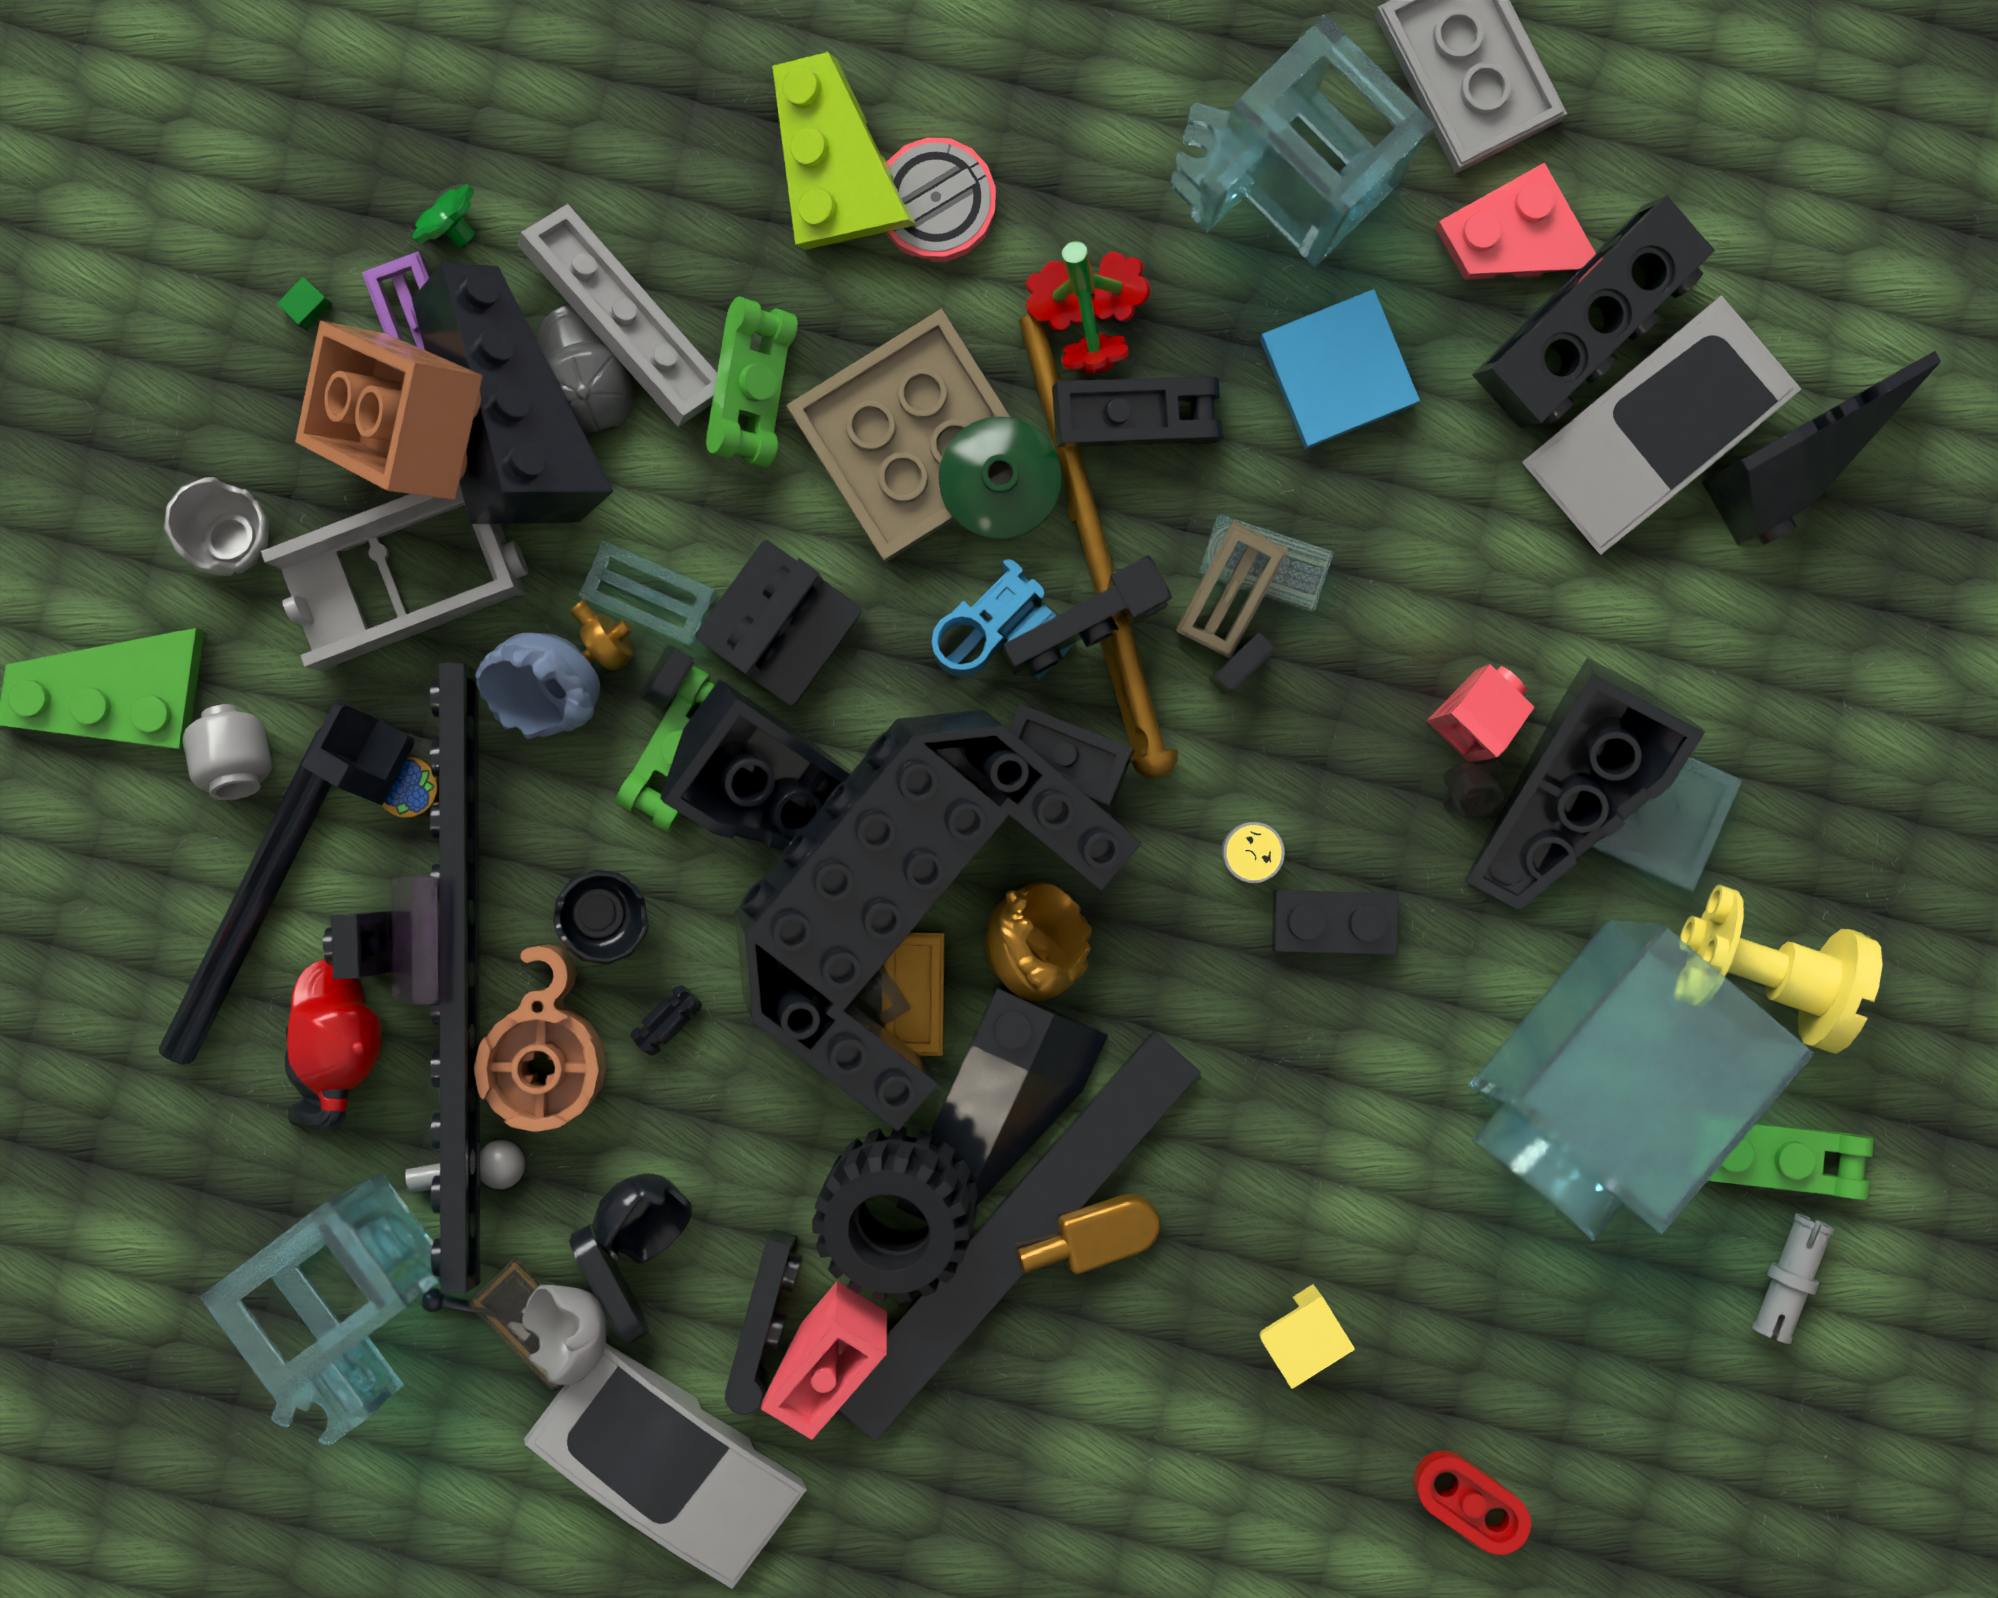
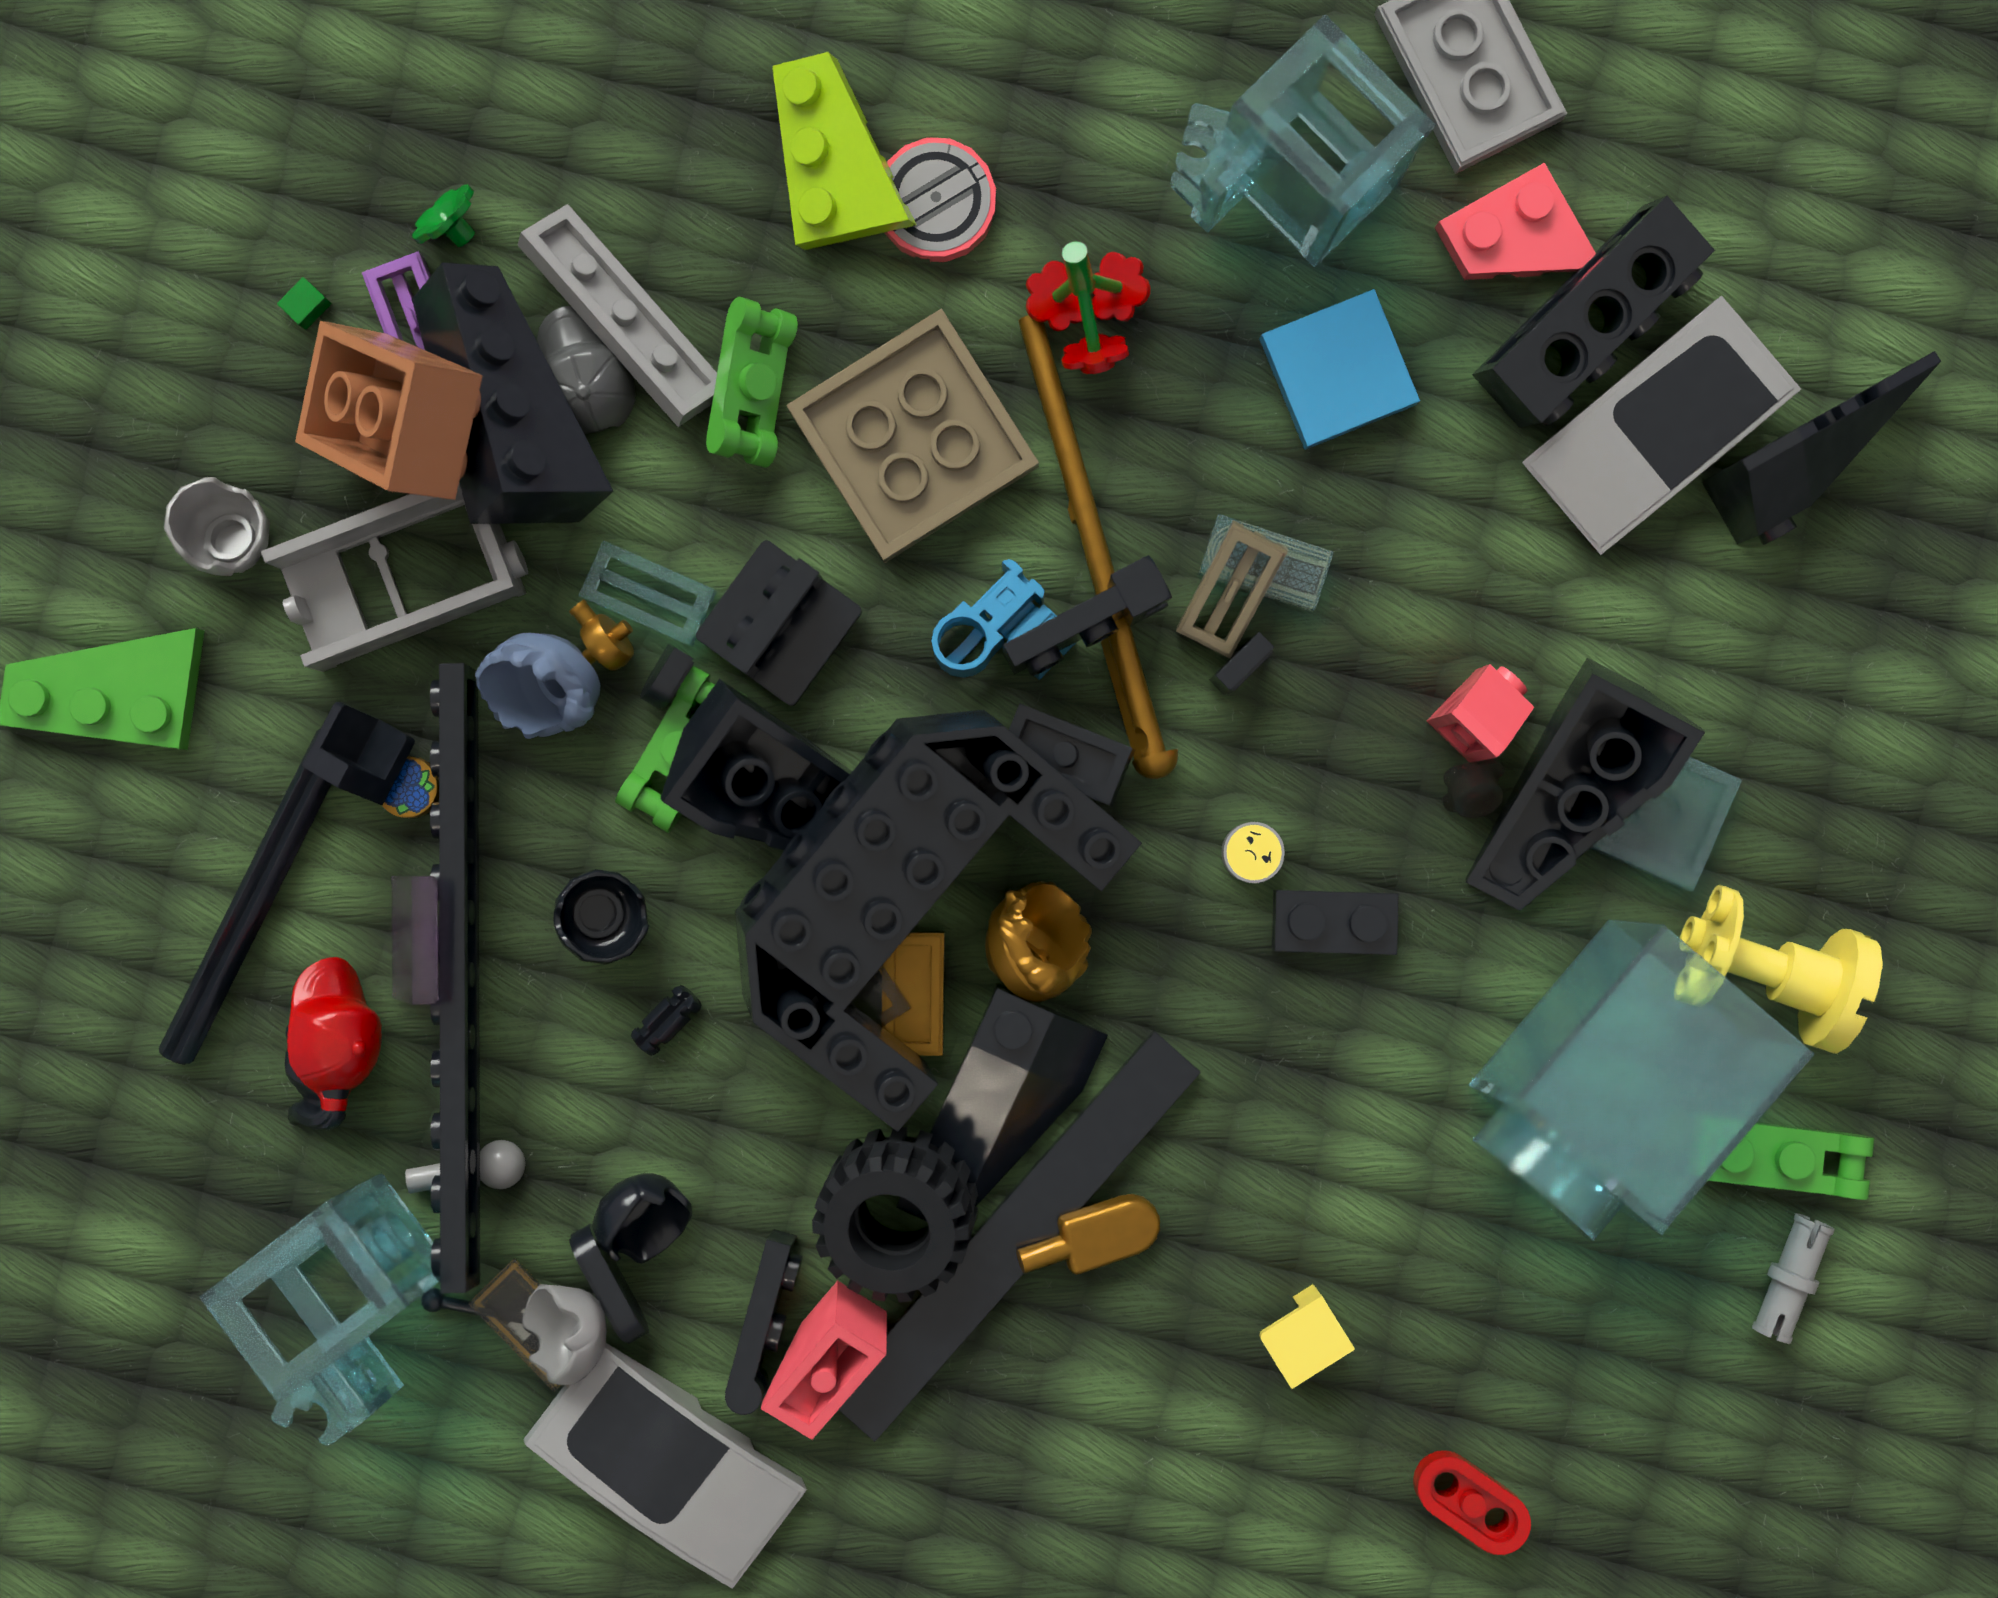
(227, 752): light grey head -> none
(359, 944): black plate -> none
(548, 1027): nougat piece -> none
(1004, 509): dark green dish -> none
(1135, 411): black plate -> none

